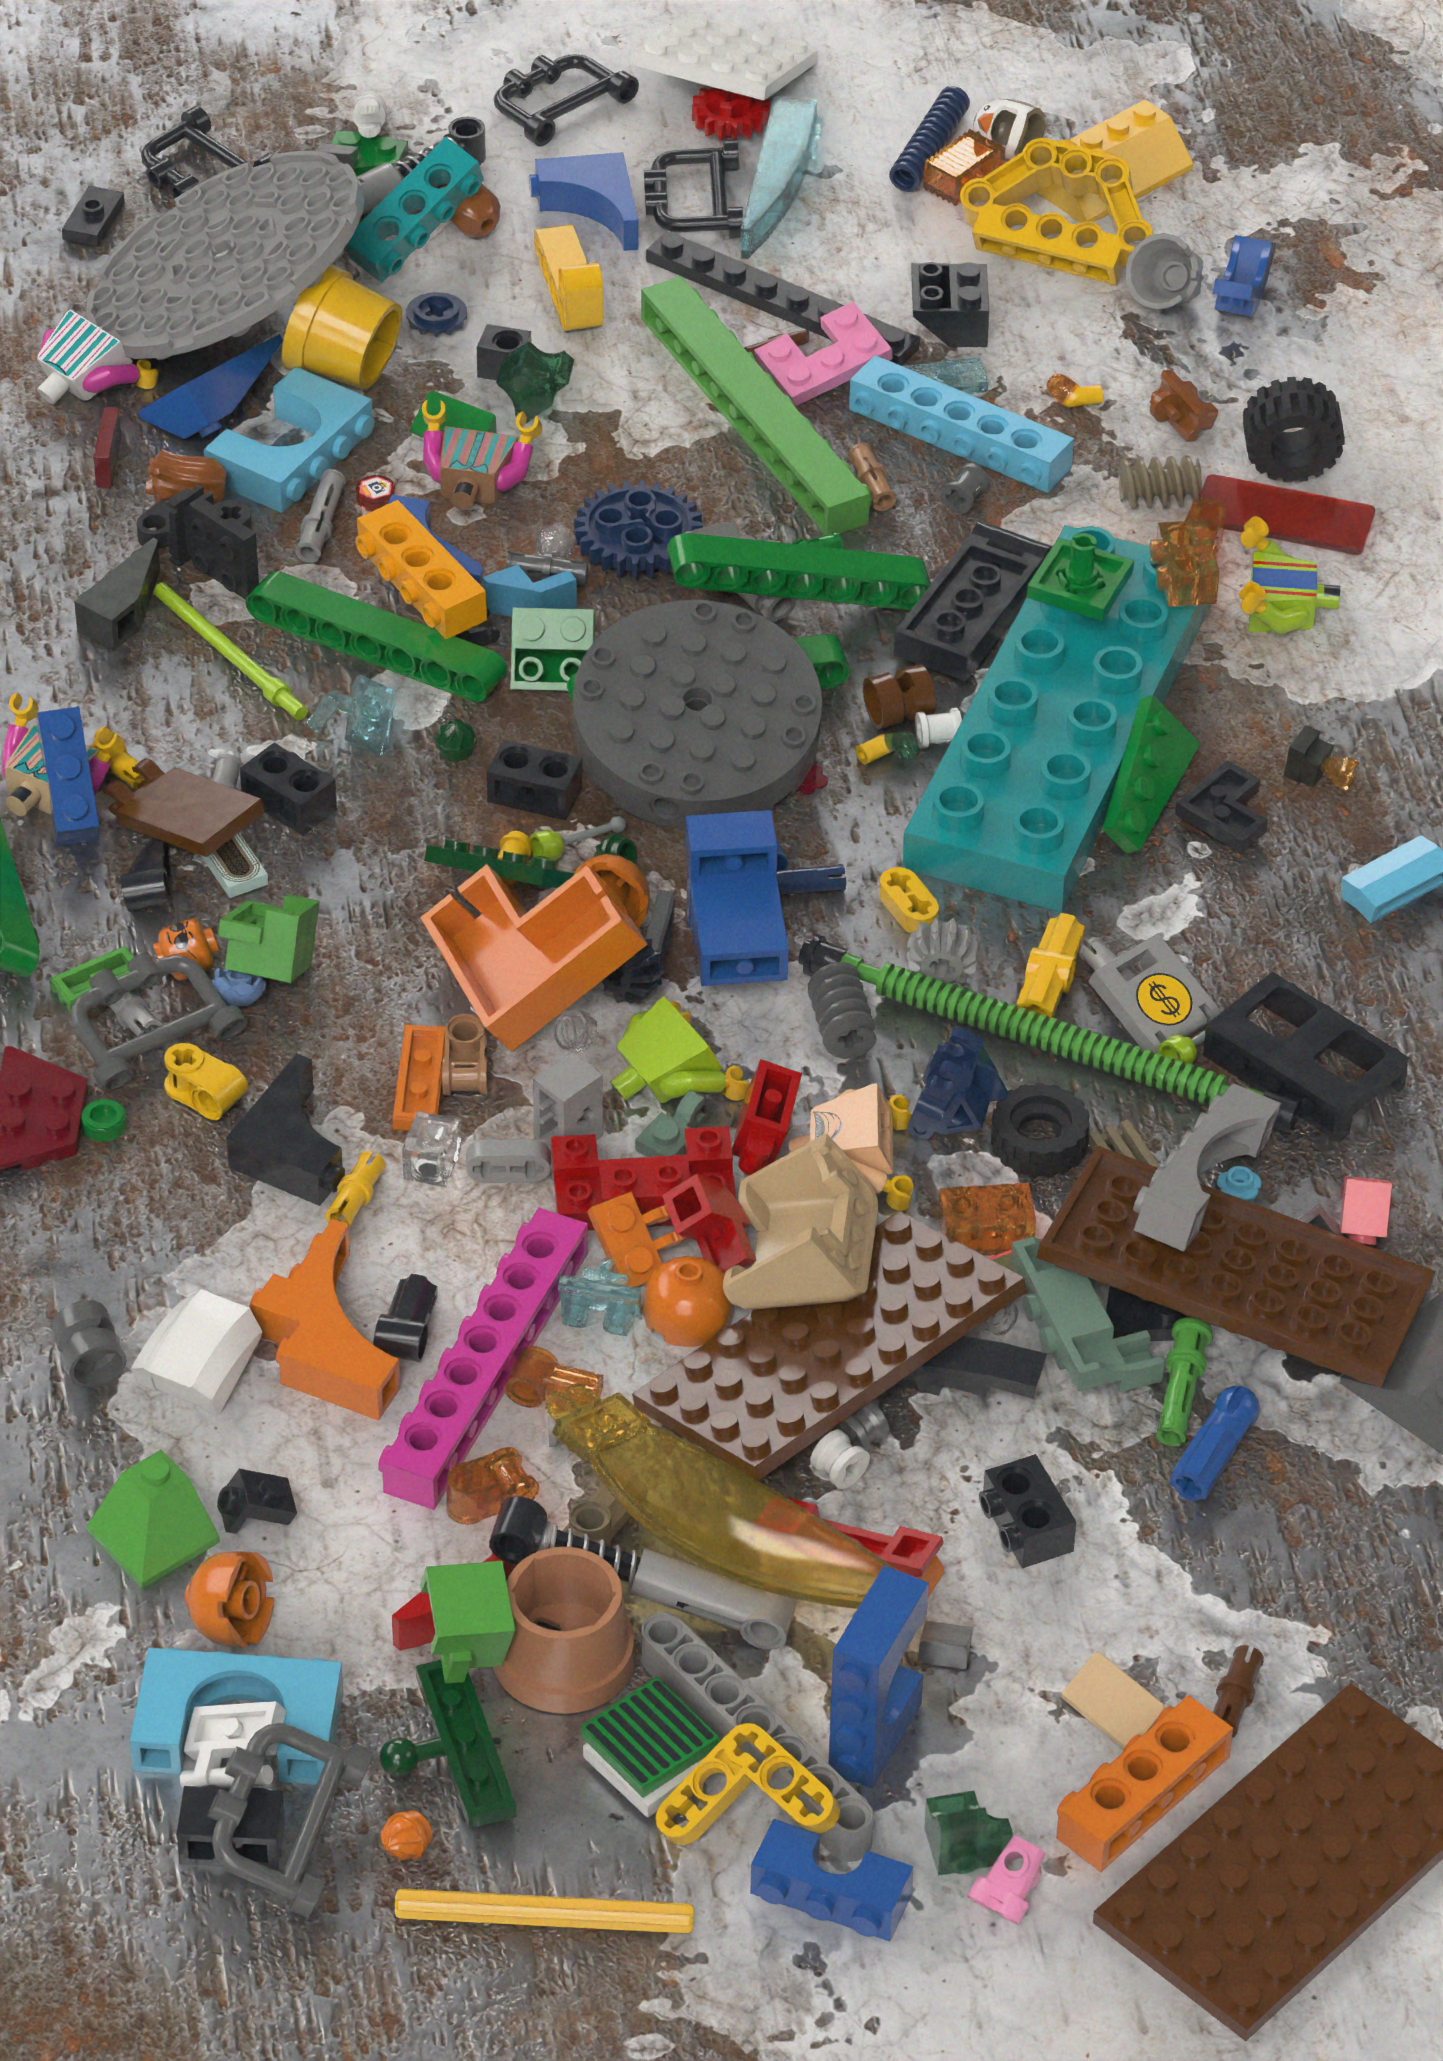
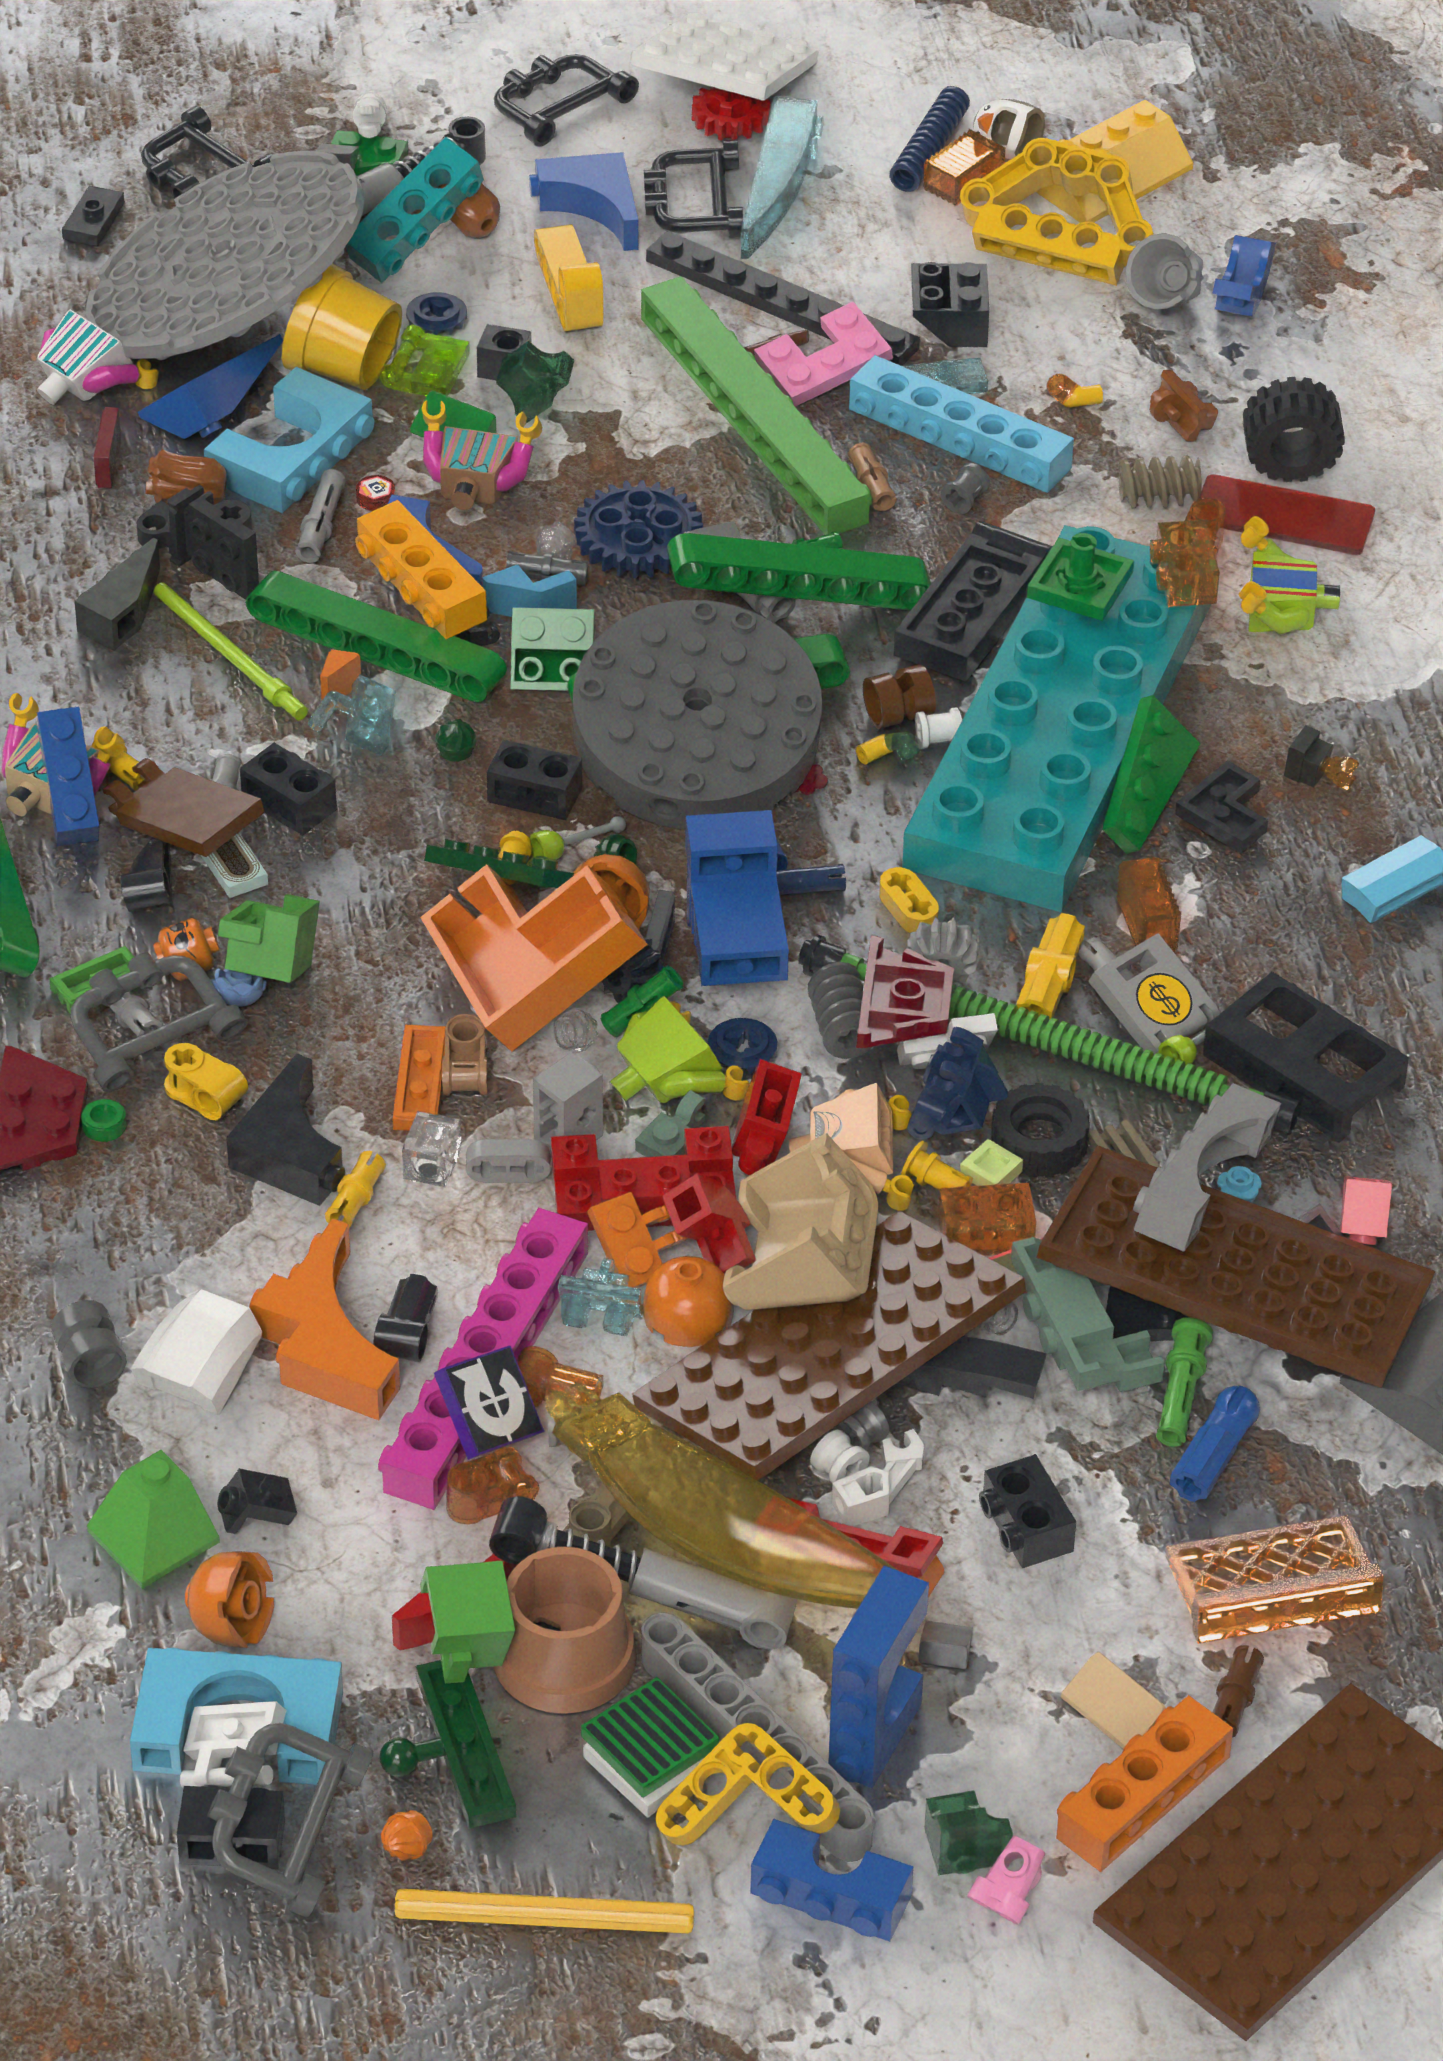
(340, 672): none -> orange slope
(436, 369): none -> clear neon green plate
(488, 1402): none -> tile
(641, 999): none -> green pin
(732, 1033): none -> dark blue gear
(853, 1493): none -> white piece
(902, 996): none -> wing
(919, 1050): none -> white plate
(931, 1170): none -> yellow pin
(991, 1165): none -> yellowish green plate
(1148, 901): none -> clear orange brick
(1277, 1600): none -> clear orange fence

